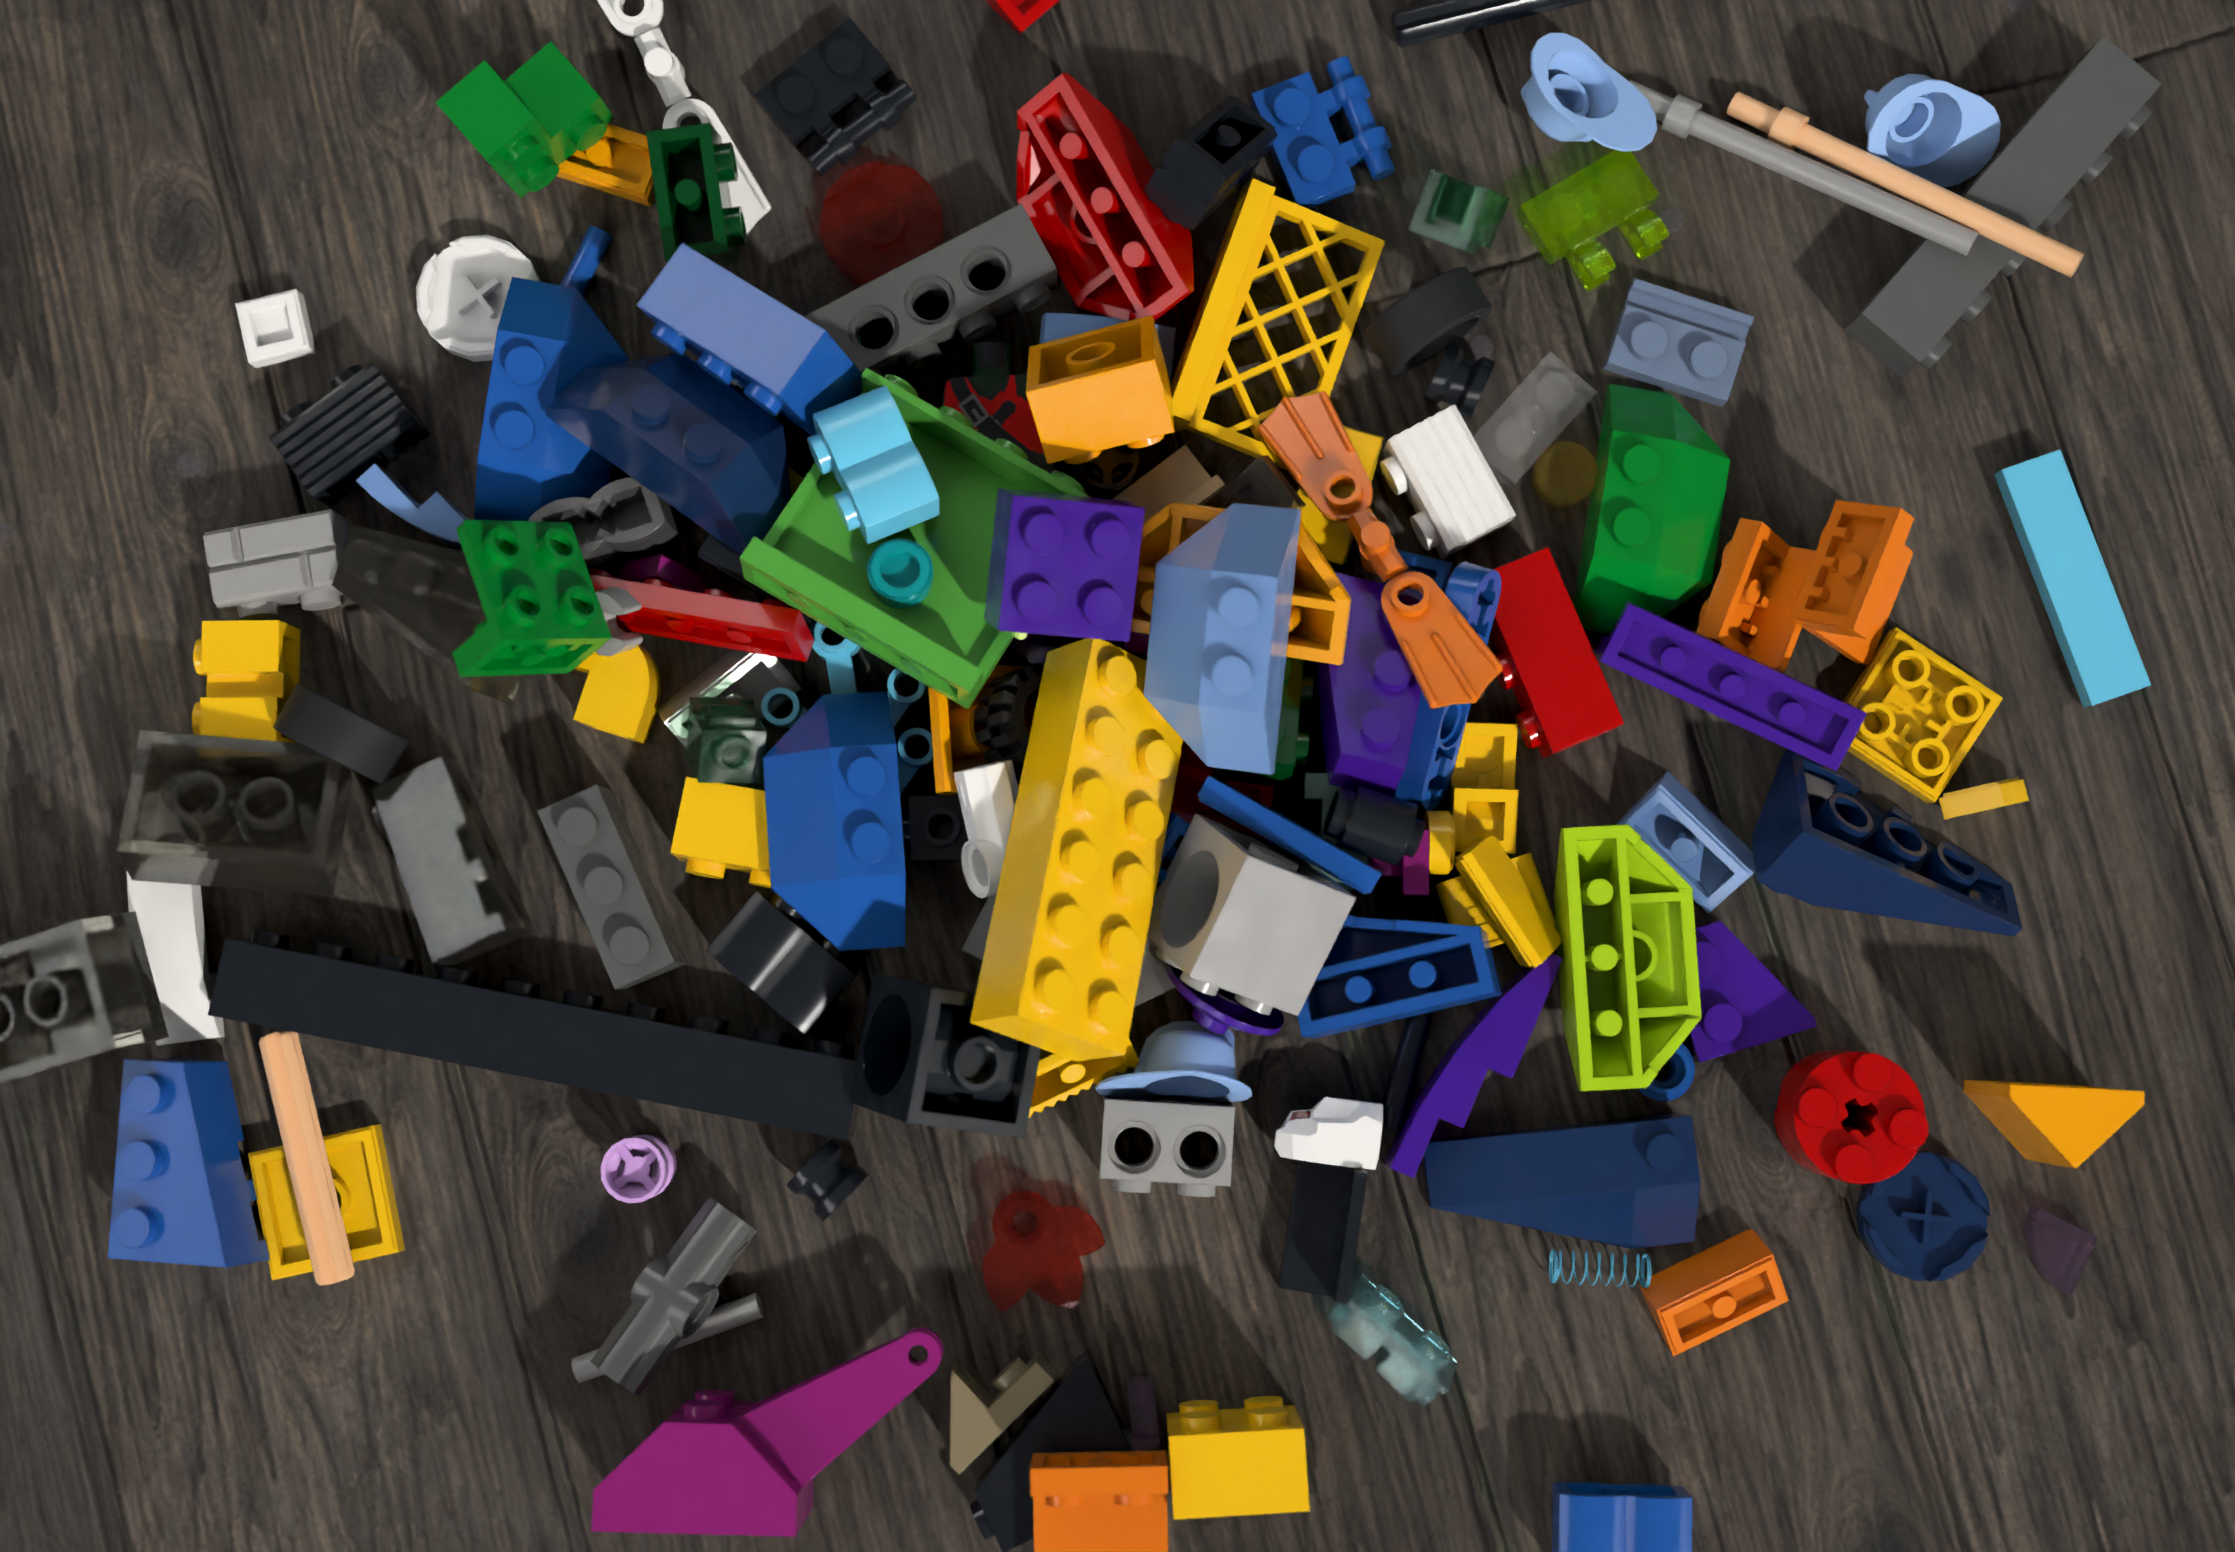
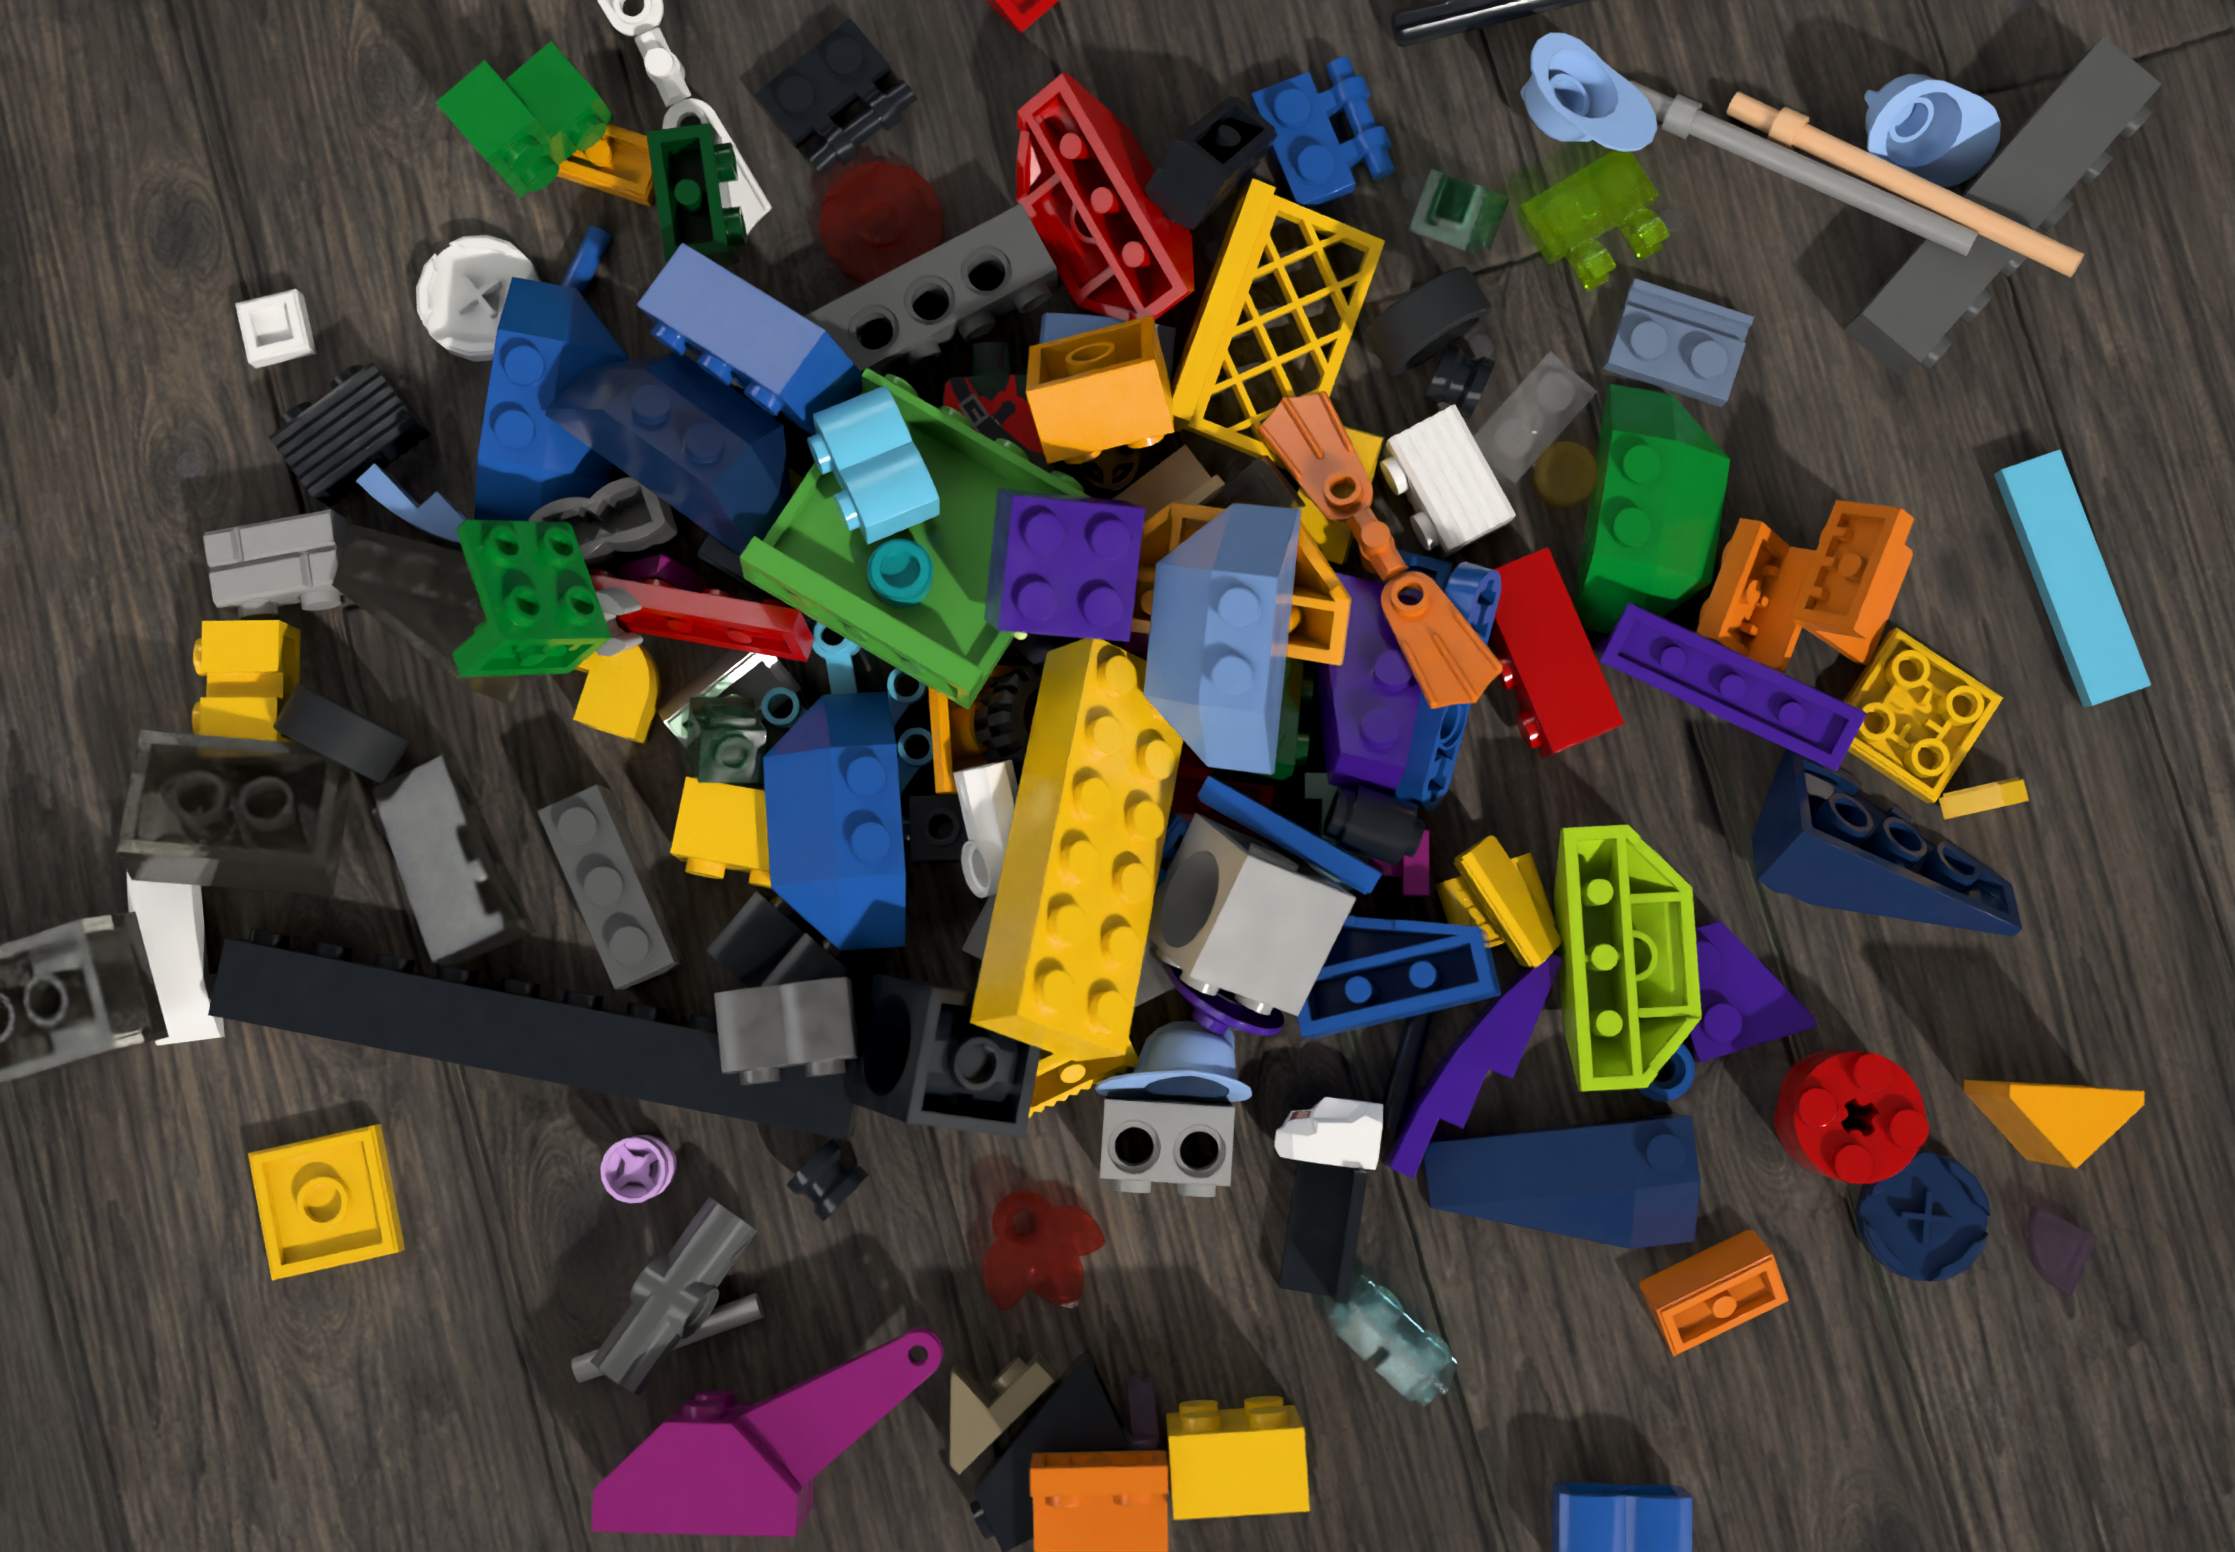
(180, 1168): blue wedge -> none
(306, 1157): light nougat axle -> none
(787, 1027): none -> flat silver brick
(1441, 841): yellow tile -> none
(1484, 785): yellow slope -> none
(1553, 1279): medium azure piece -> none
(1691, 841): medium blue slope -> none

